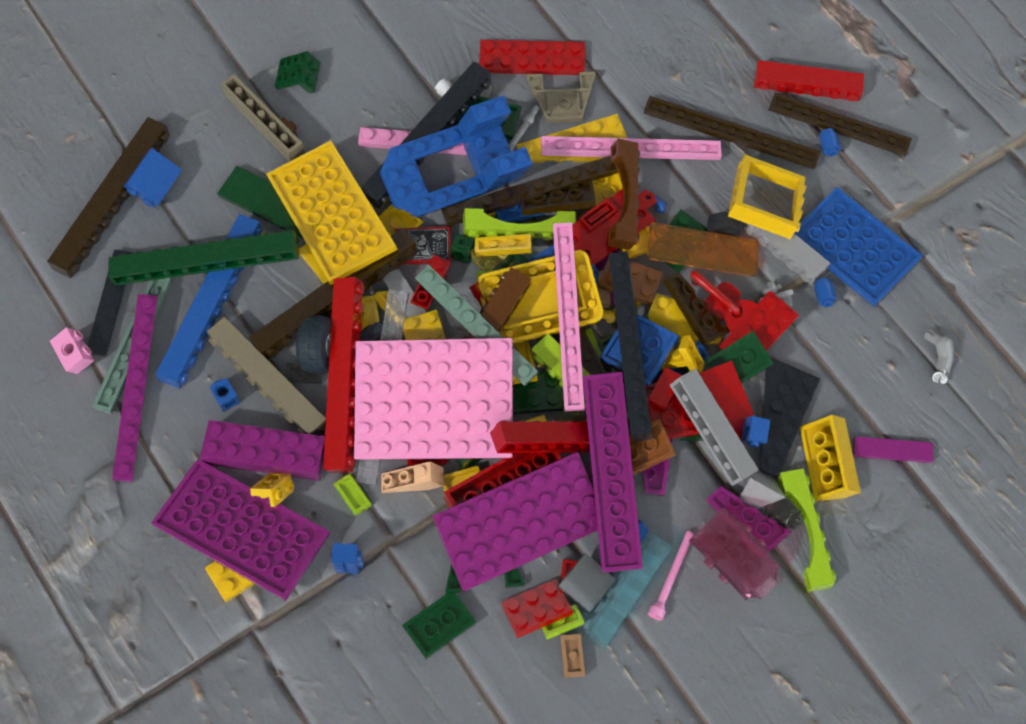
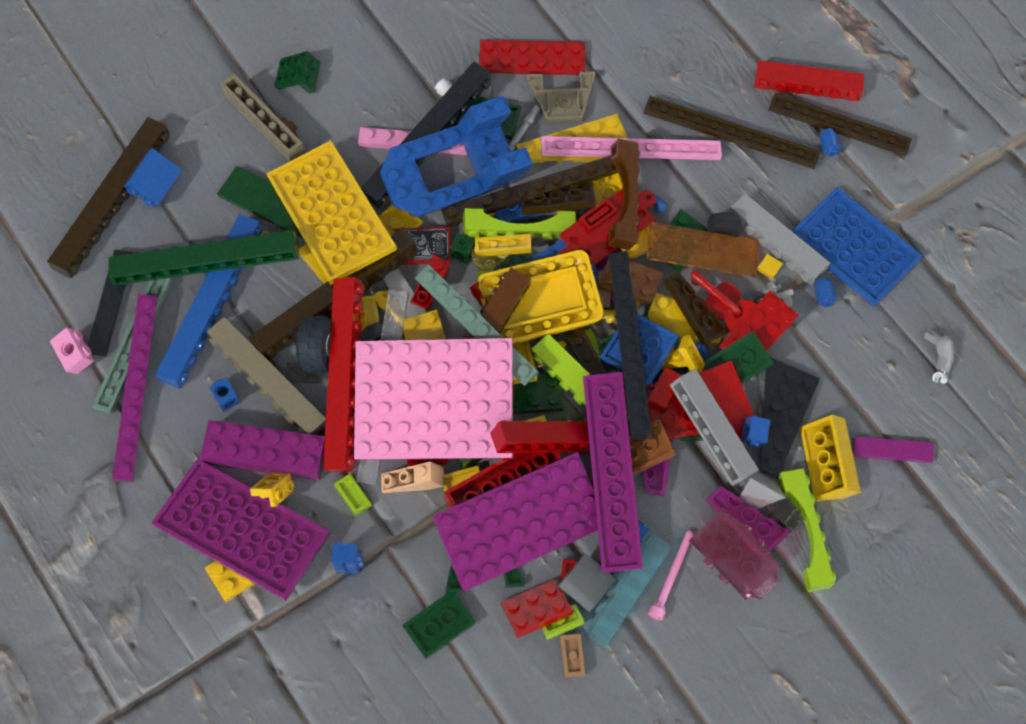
(568, 317): bright pink plate -> none
(761, 218): yellow window -> none
(769, 266): none -> yellow tile

